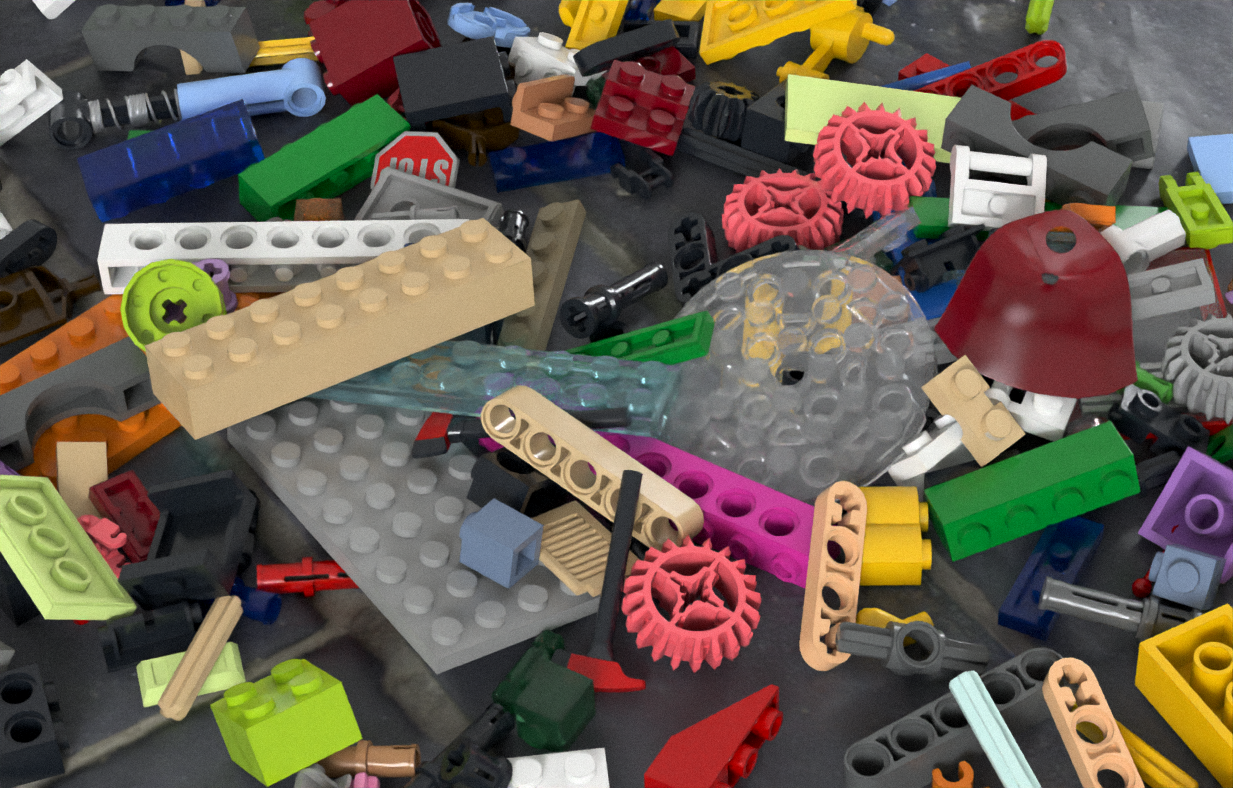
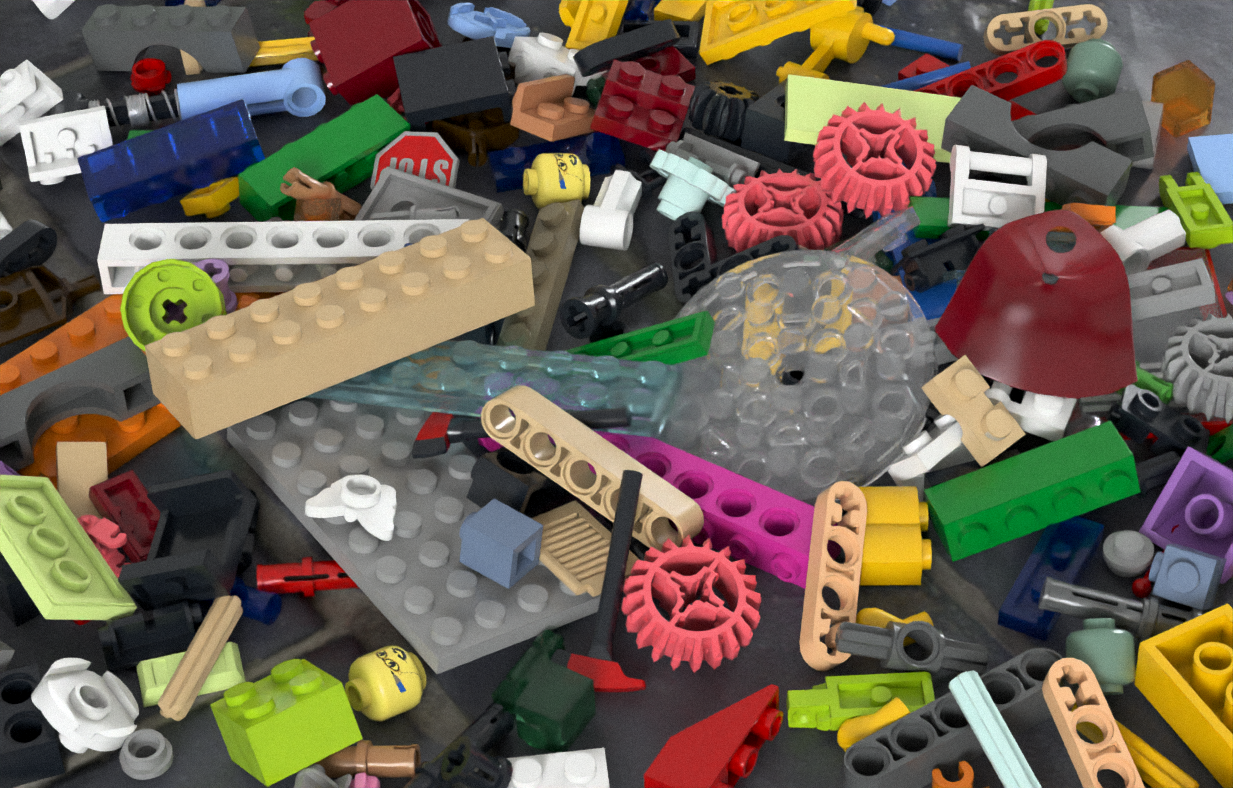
(59, 139): none -> white bracket
(85, 706): none -> white plate
(146, 754): none -> light grey plate
(150, 76): none -> red plate
(212, 199): none -> yellow plate
(308, 188): none -> medium nougat axle
(359, 499): none -> white animal
(385, 683): none -> light yellow head
(556, 179): none -> light yellow head
(611, 217): none -> white piece
(687, 185): none -> light aqua plant
(726, 164): none -> light grey hinge
(855, 696): none -> lime hinge
(860, 727): none -> yellow arm
(927, 44): none -> blue bar
(1014, 21): none -> tan beam
(1093, 70): none -> sand green head
(1107, 653): none -> sand green head
(1128, 553): none -> light grey plate
(1186, 97): none -> clear orange panel

